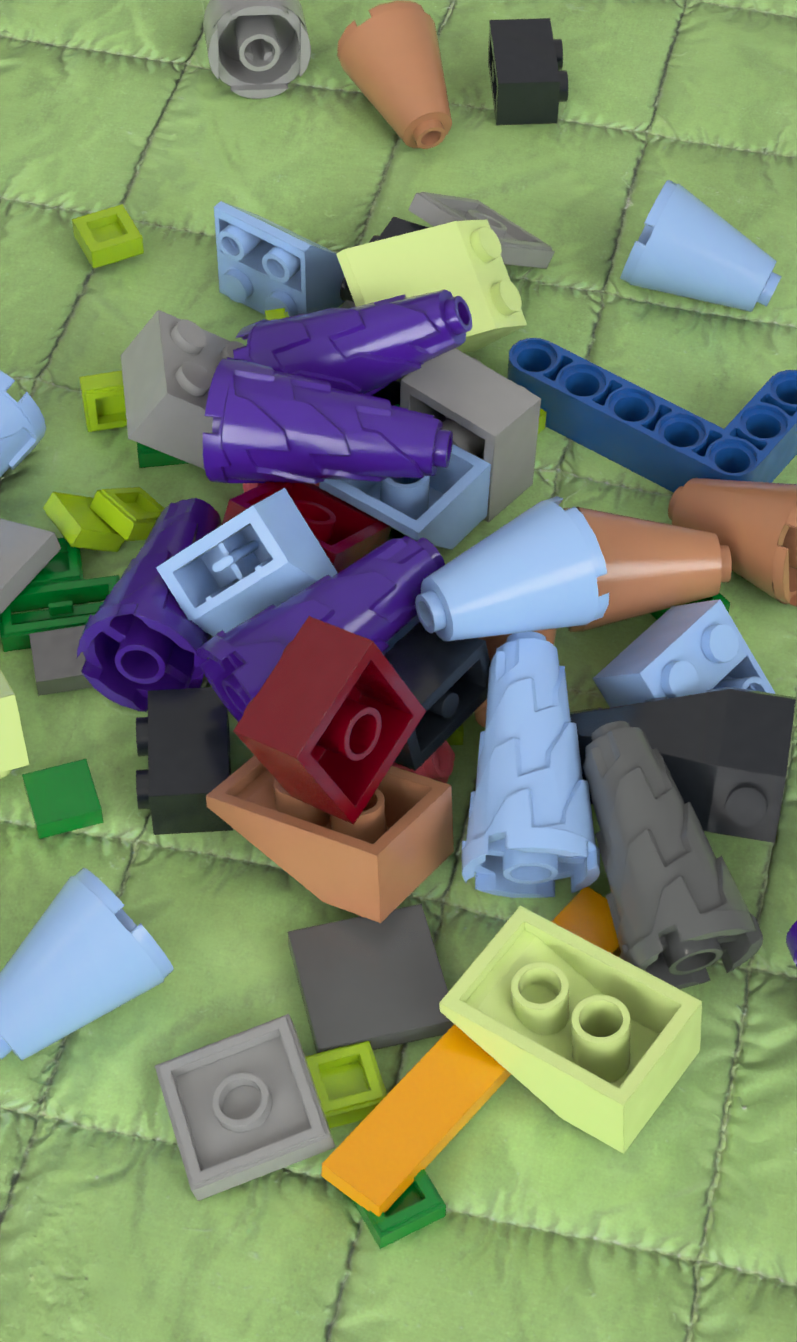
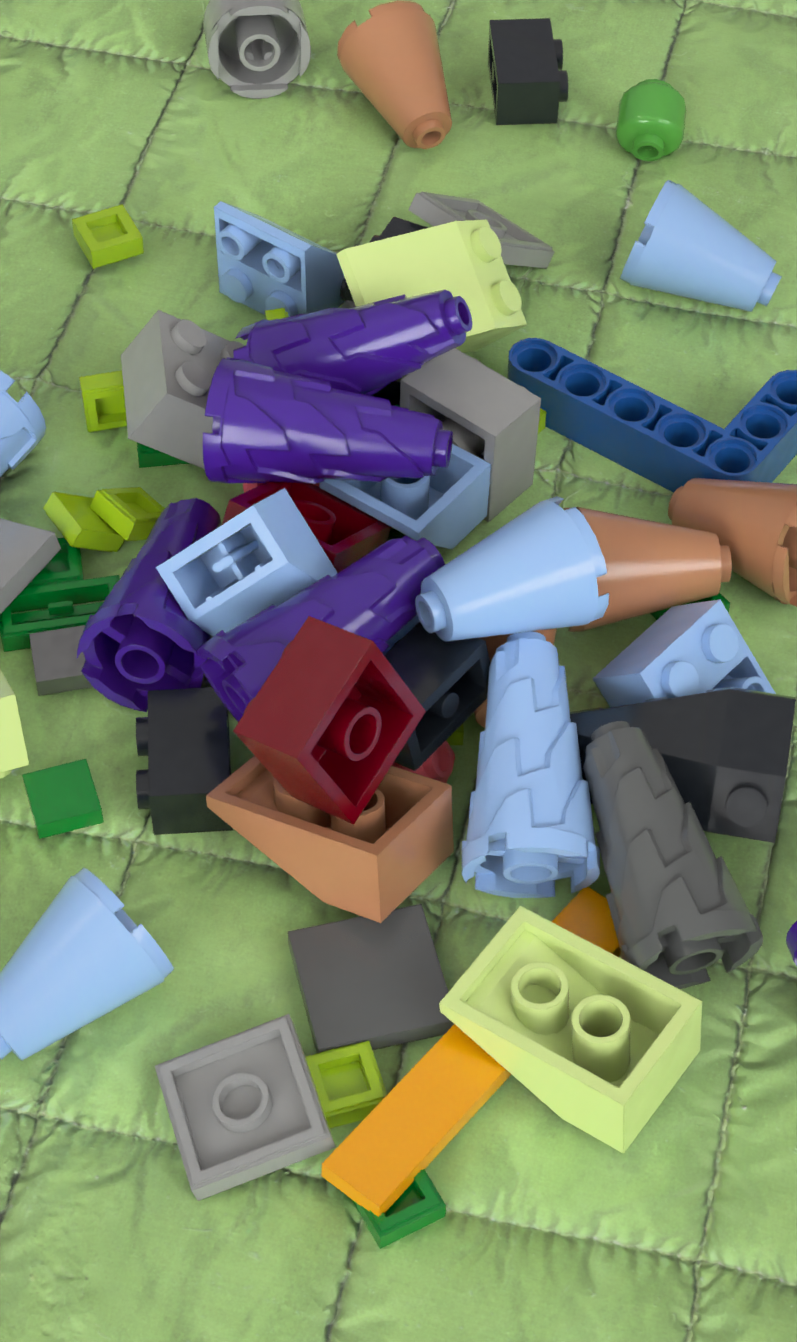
(651, 118): none -> bright green head

